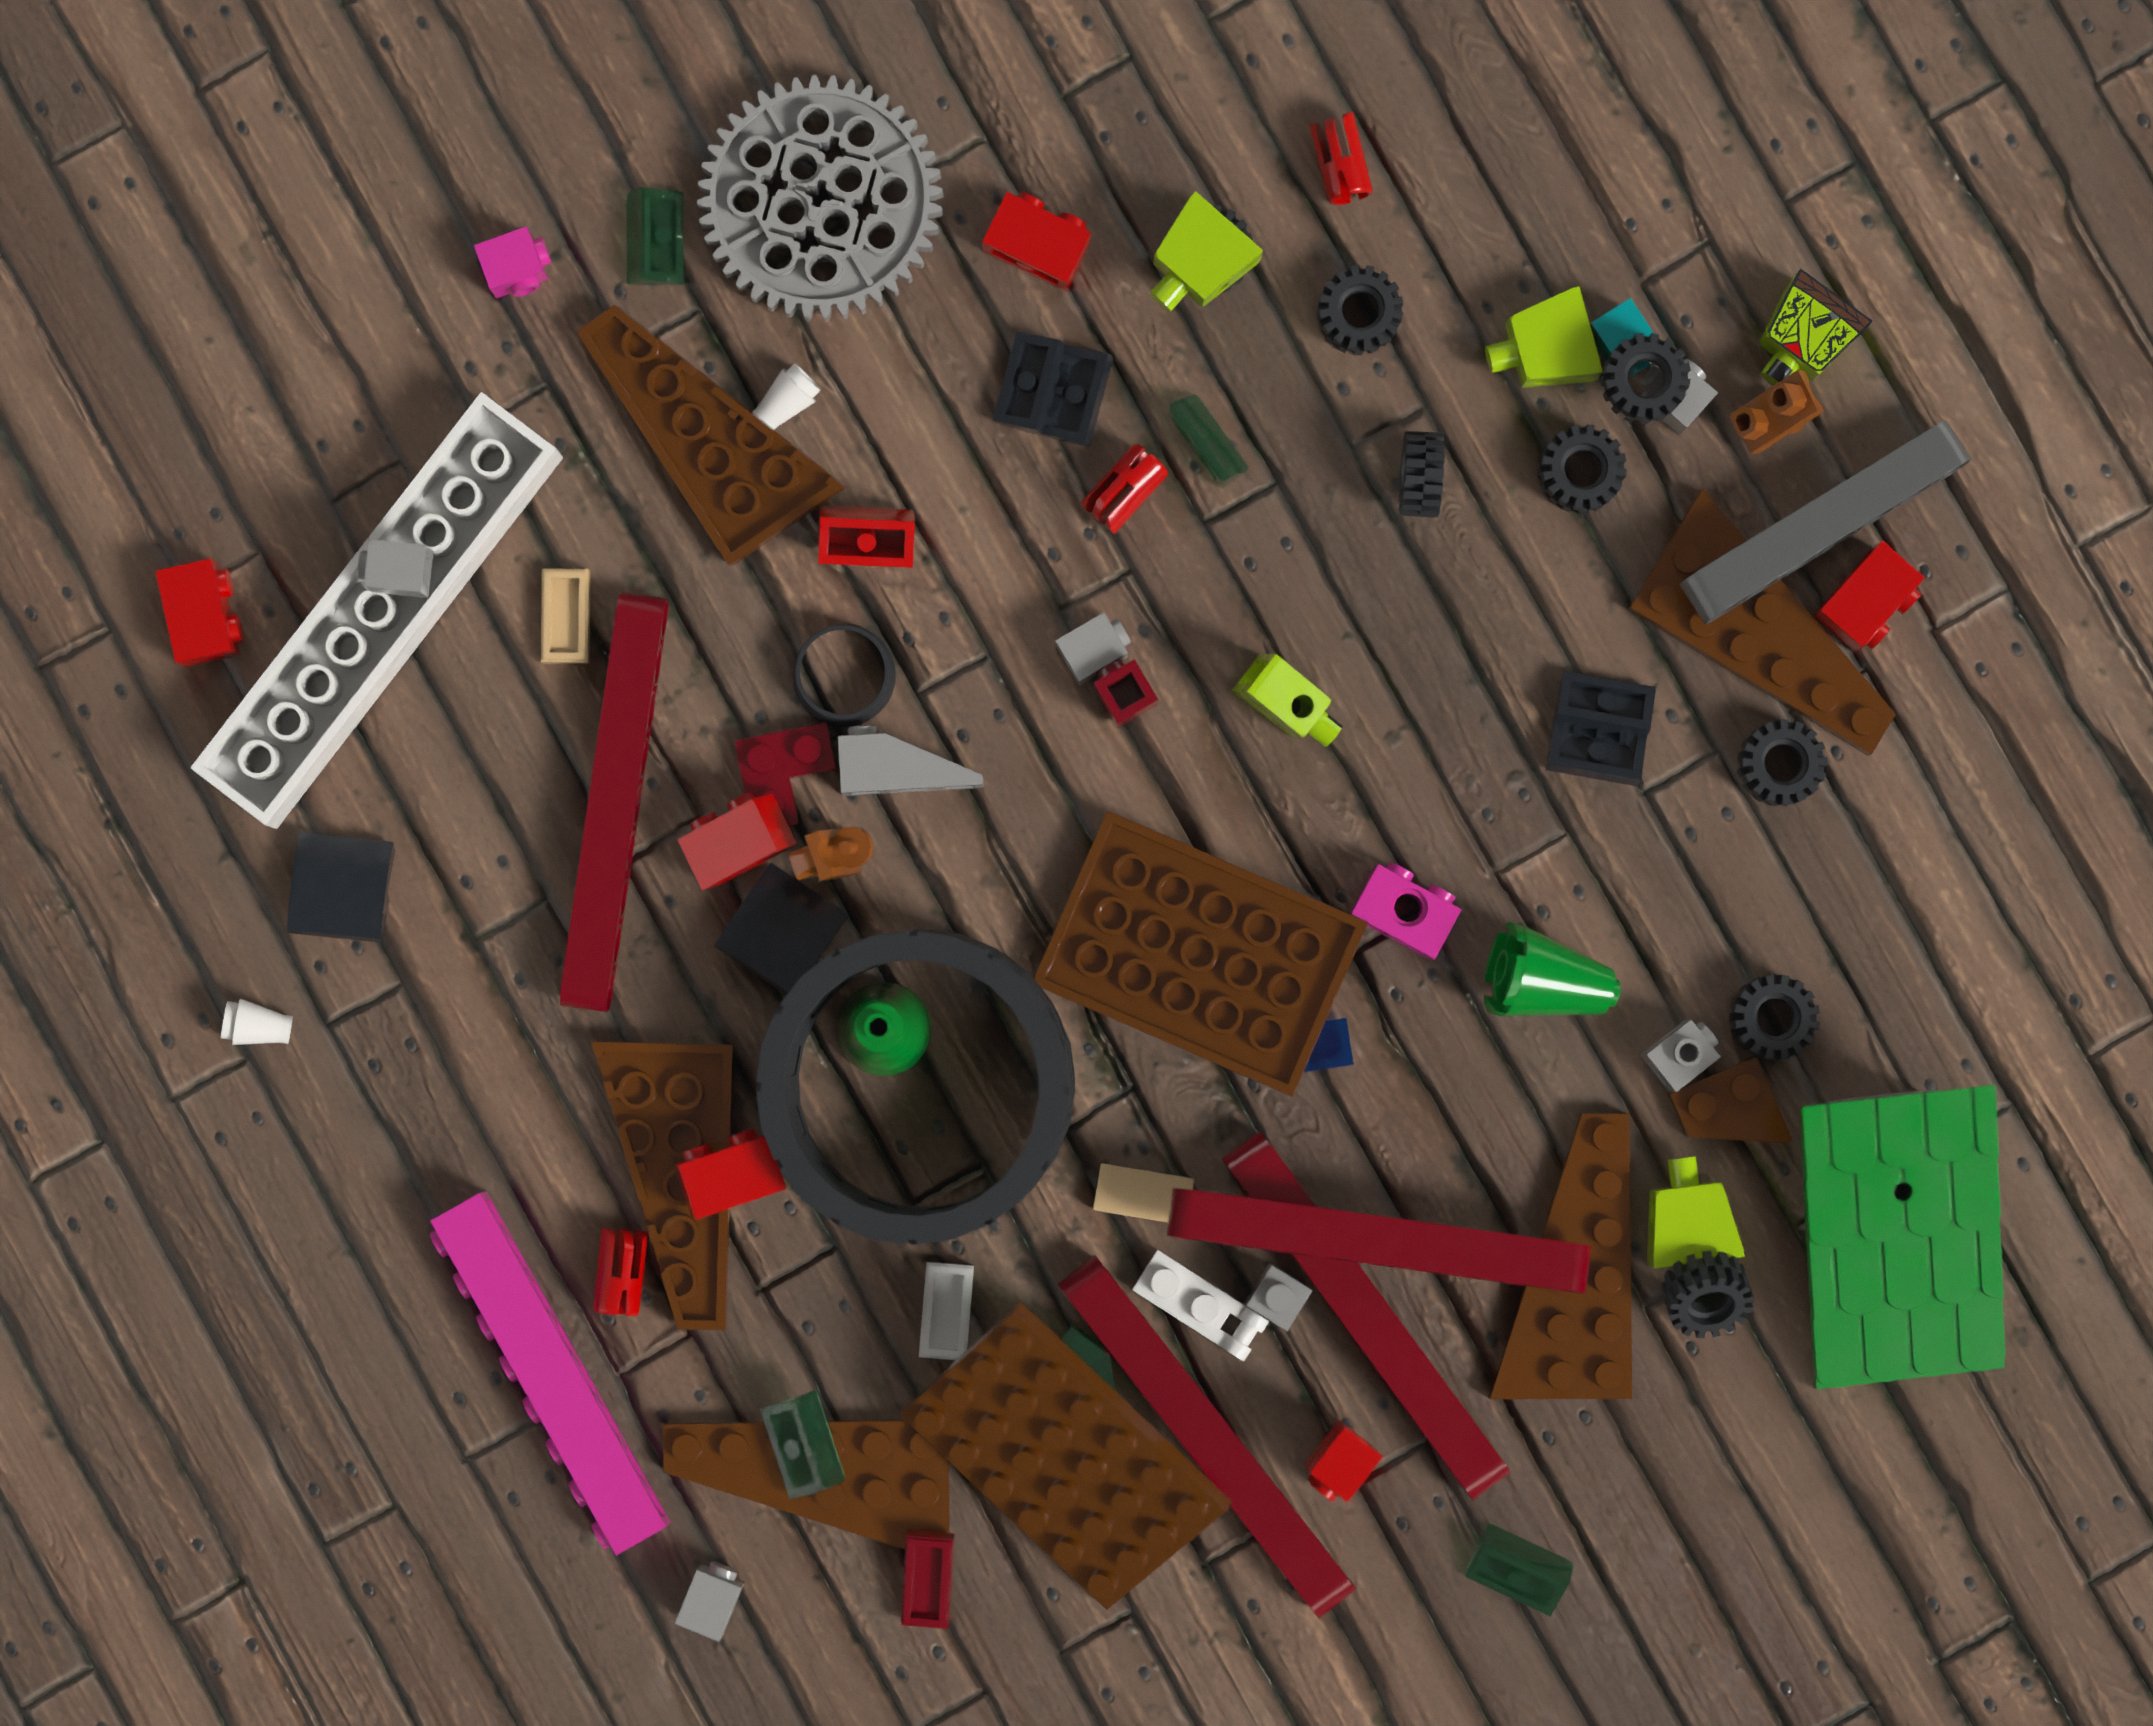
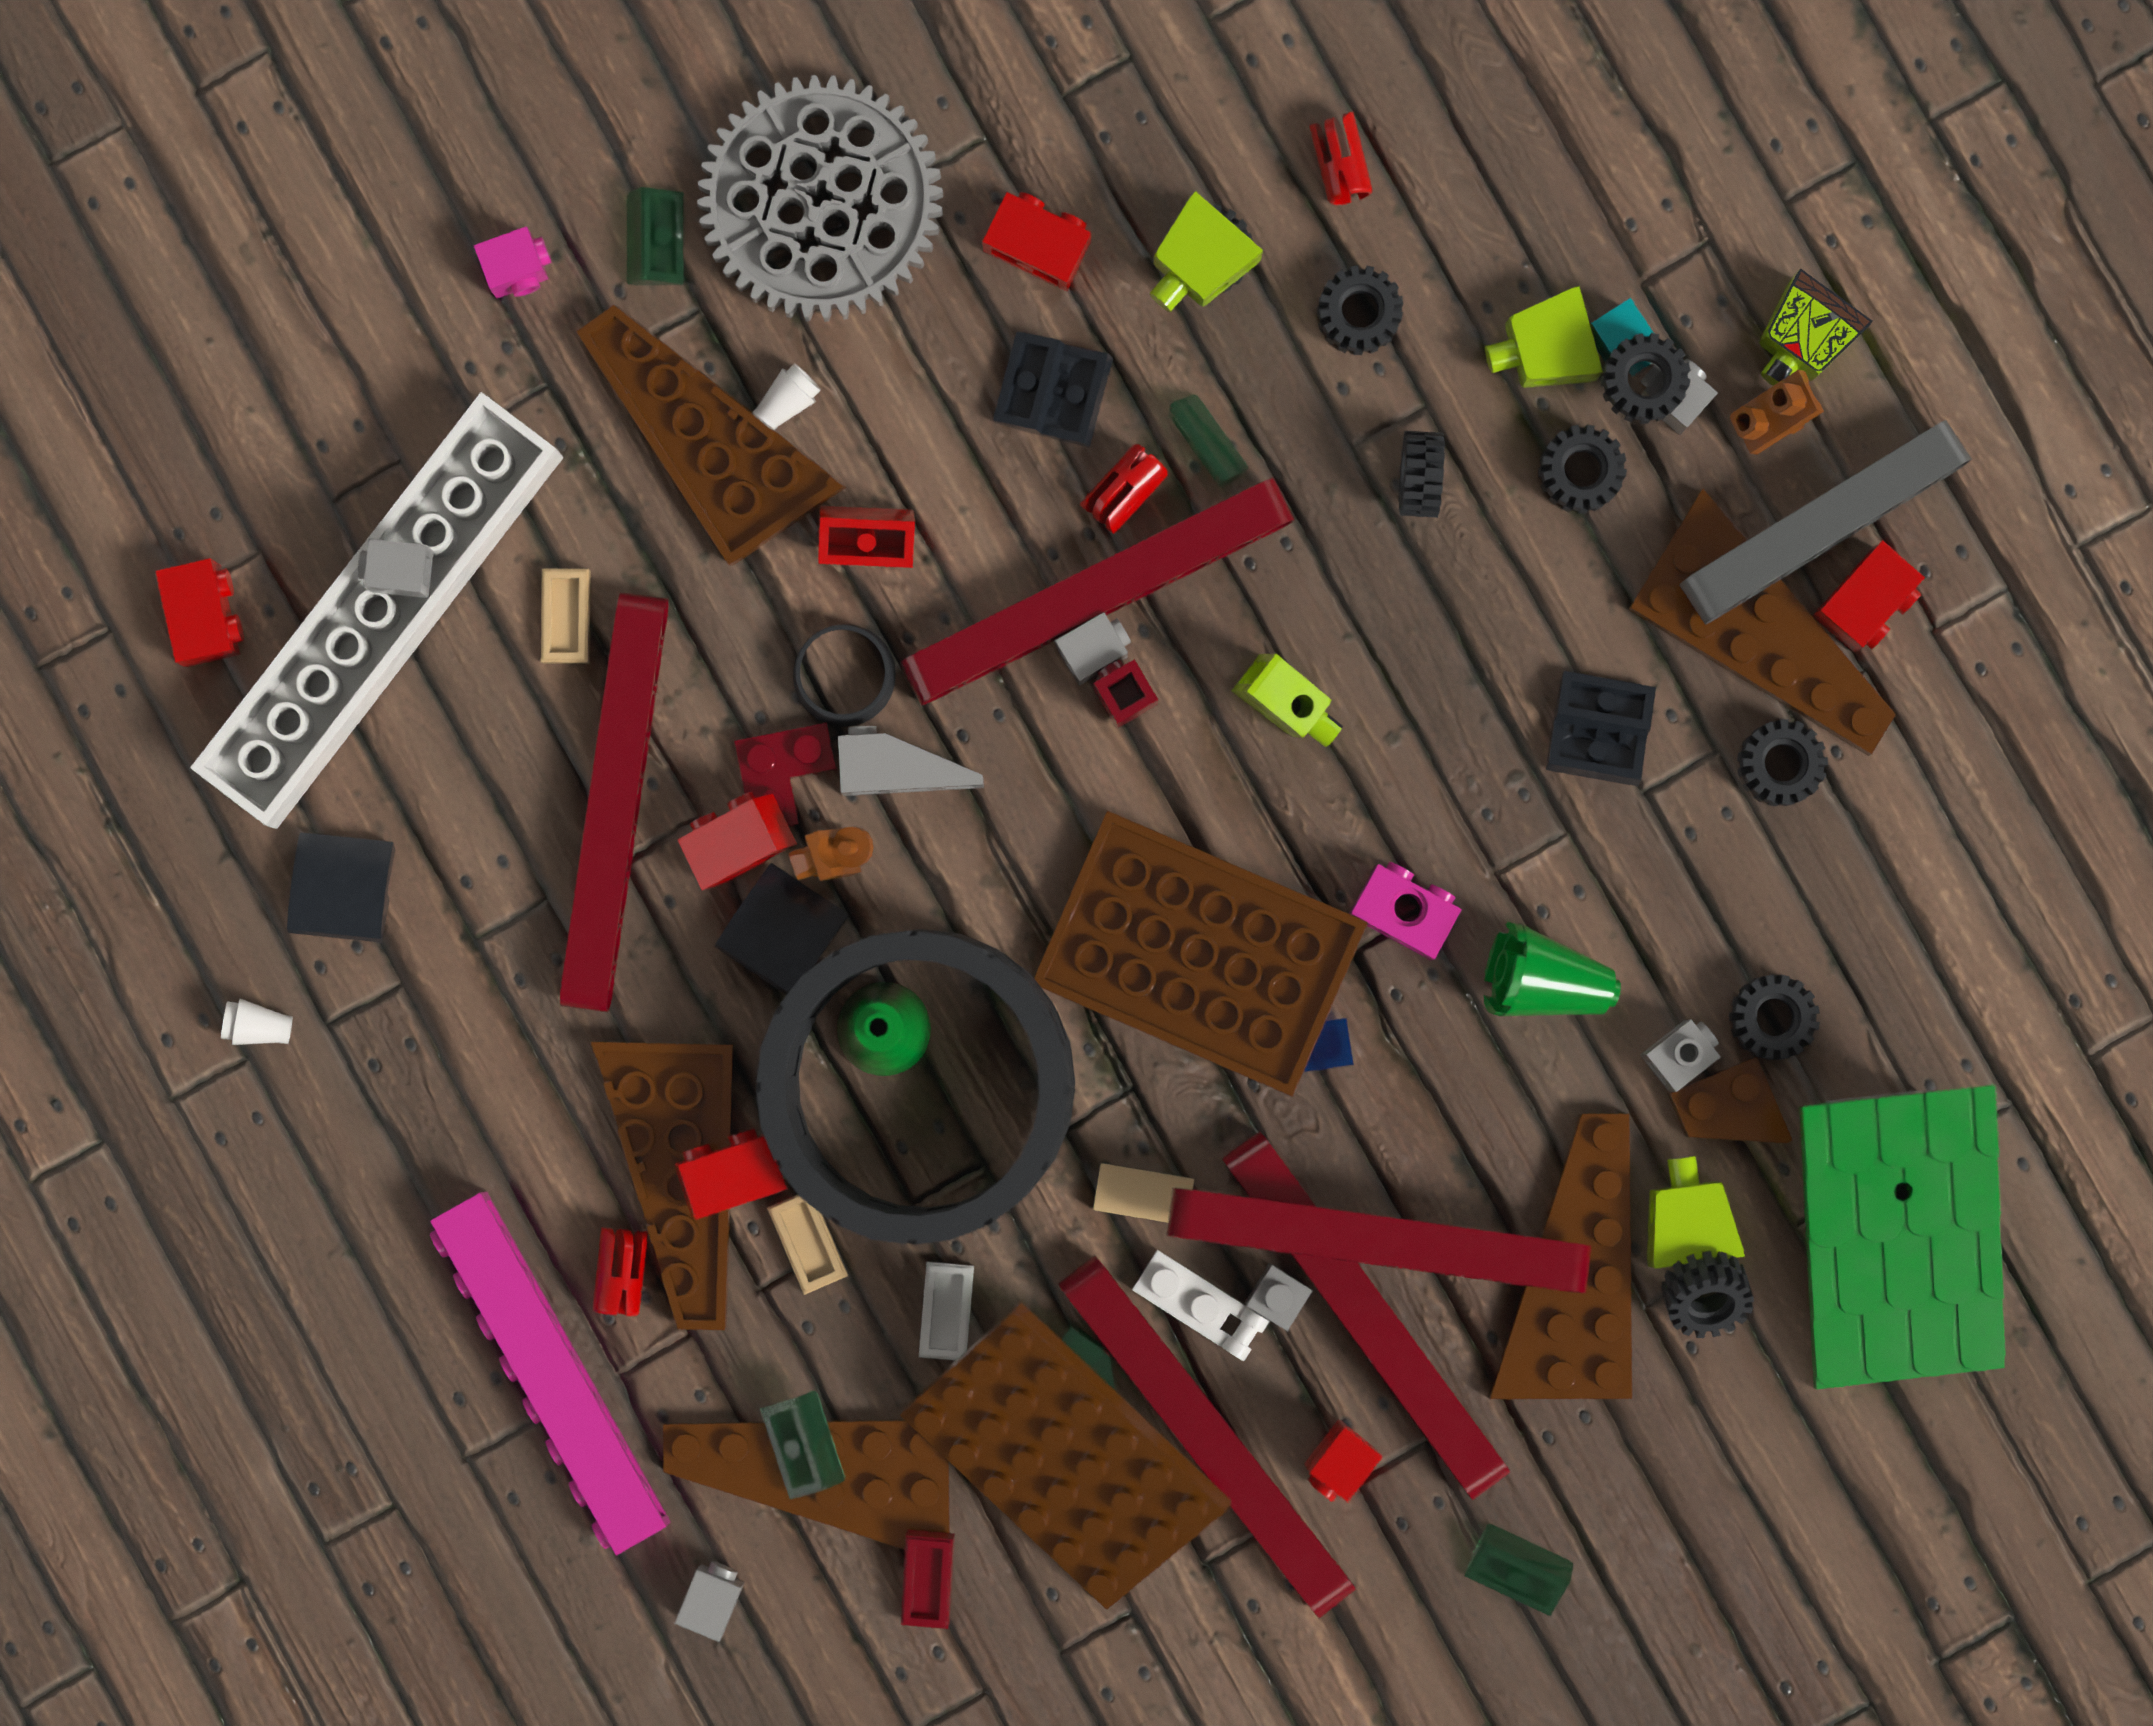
(807, 1243): none -> tan tile
(1097, 590): none -> dark red beam

